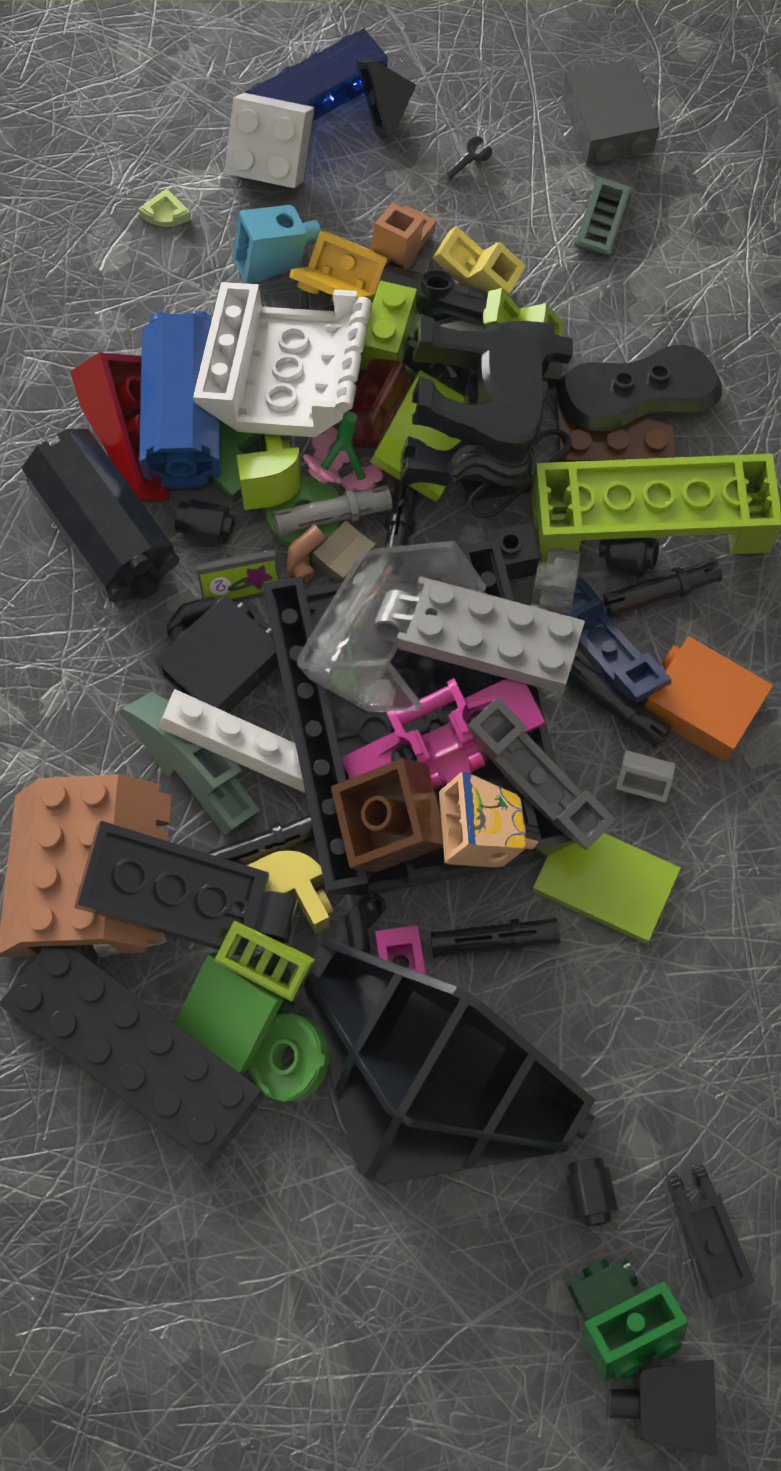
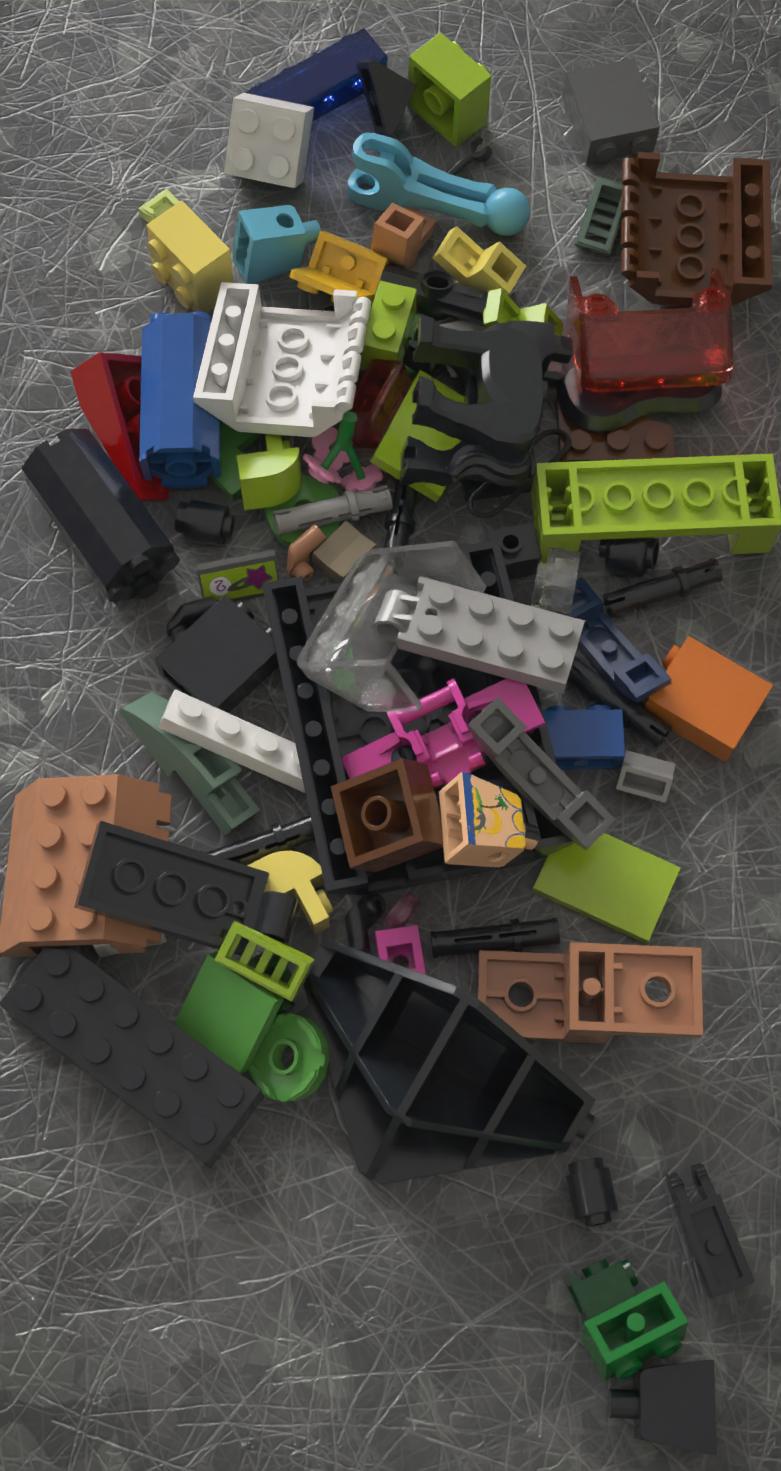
(188, 257): none -> light yellow brick
(402, 911): none -> clear pink tile
(416, 184): none -> medium azure piece
(449, 89): none -> lime brick
(586, 737): none -> blue brick
(595, 991): none -> nougat bracket
(652, 345): none -> clear red windscreen
(692, 223): none -> reddish brown slope

